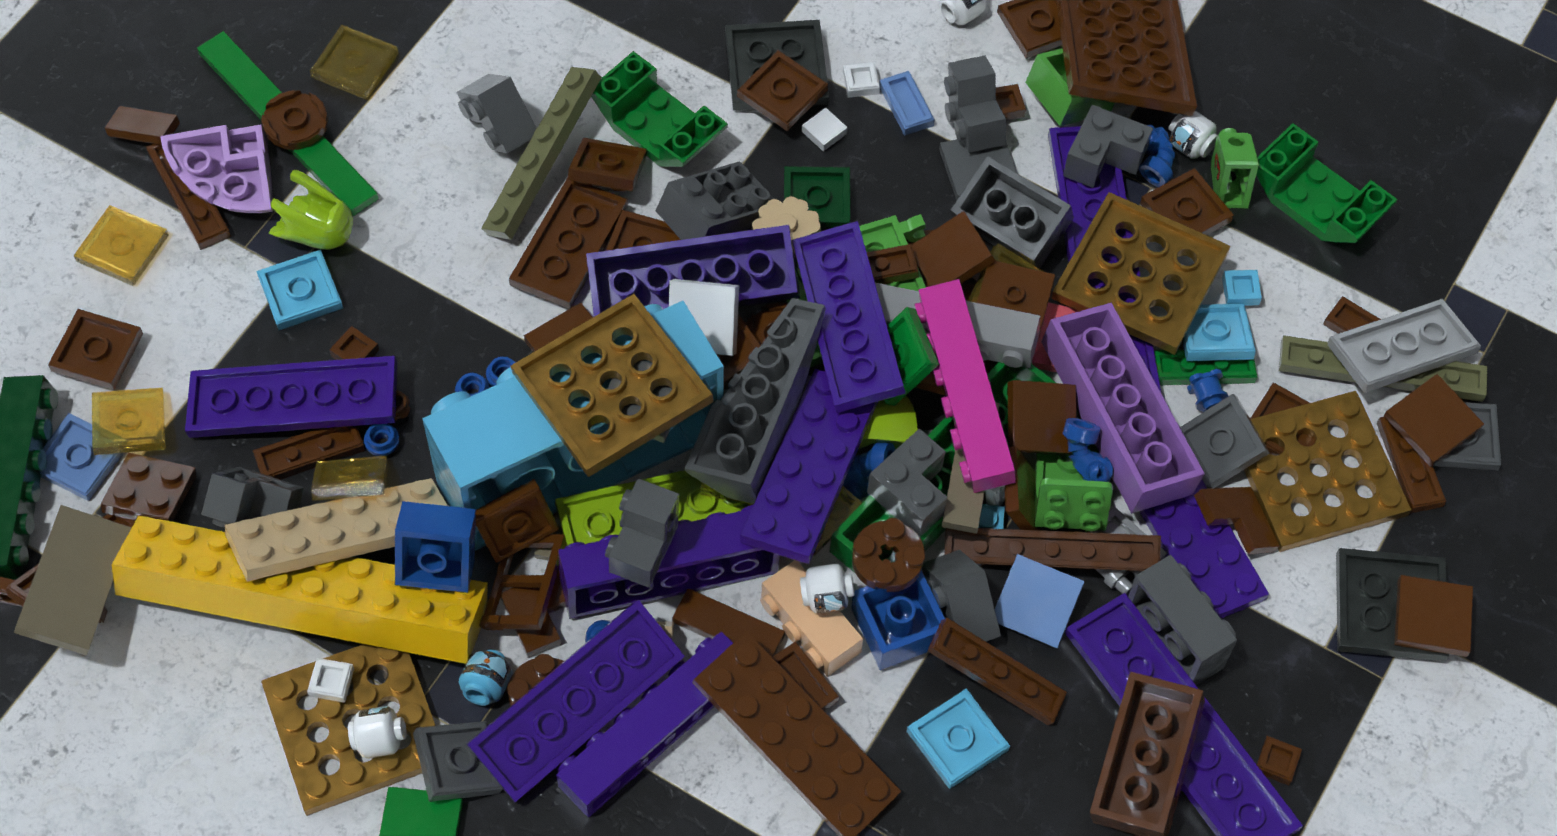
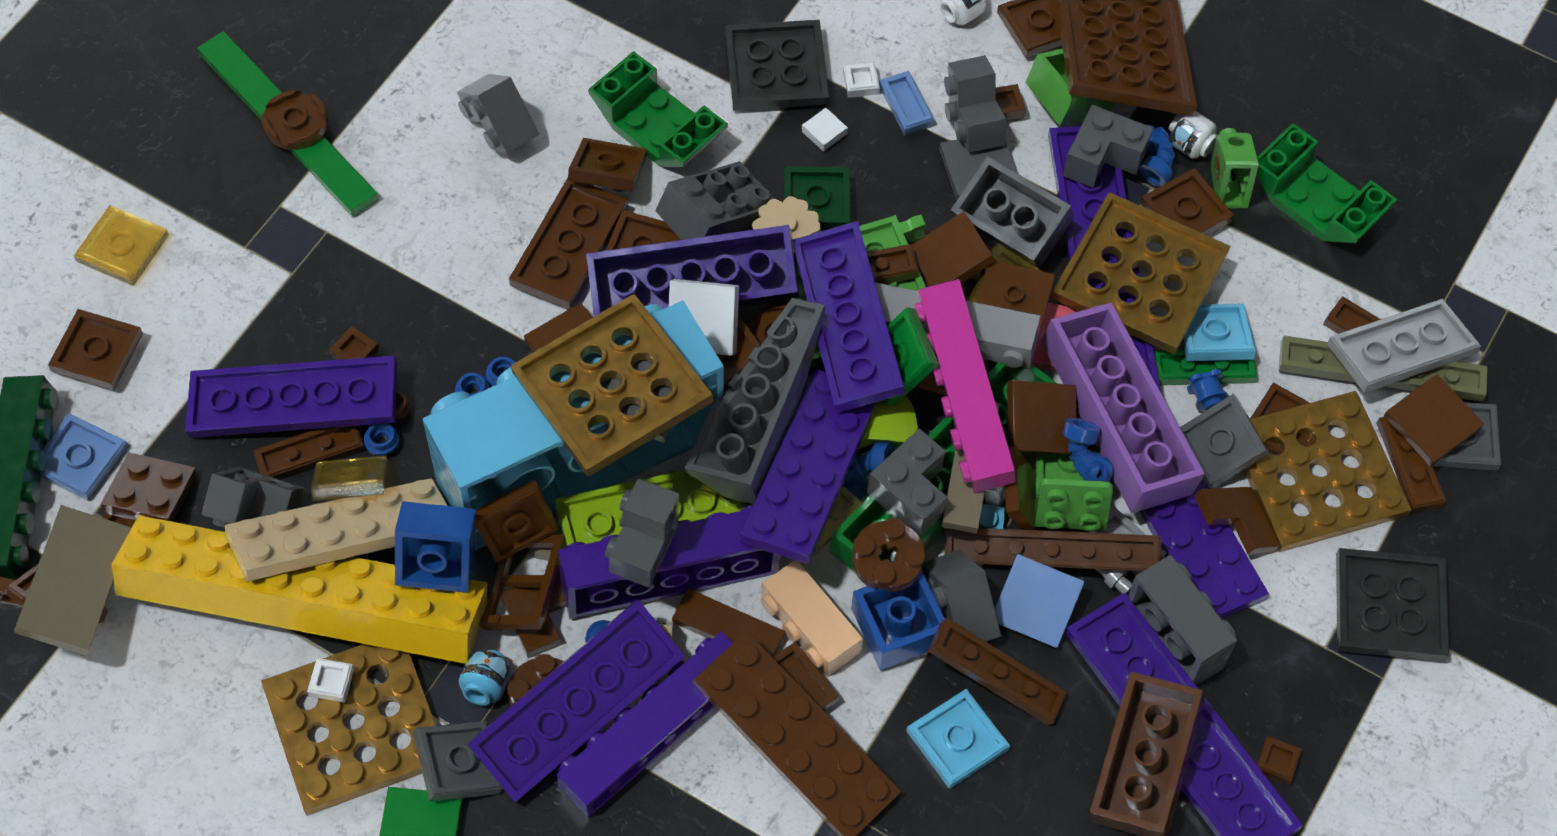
(128, 421): clear yellow tile -> none
(141, 125): reddish brown tile -> none
(200, 216): reddish brown tile -> none
(224, 166): lavender brick -> none
(299, 289): medium azure tile -> none
(313, 218): lime hair -> none
(354, 62): clear yellow tile -> none
(376, 732): white head -> none
(541, 153): olive plate -> none
(782, 90): reddish brown tile -> none
(826, 588): white head -> none
(1242, 287): medium azure plate -> none
(1433, 615): reddish brown tile -> none

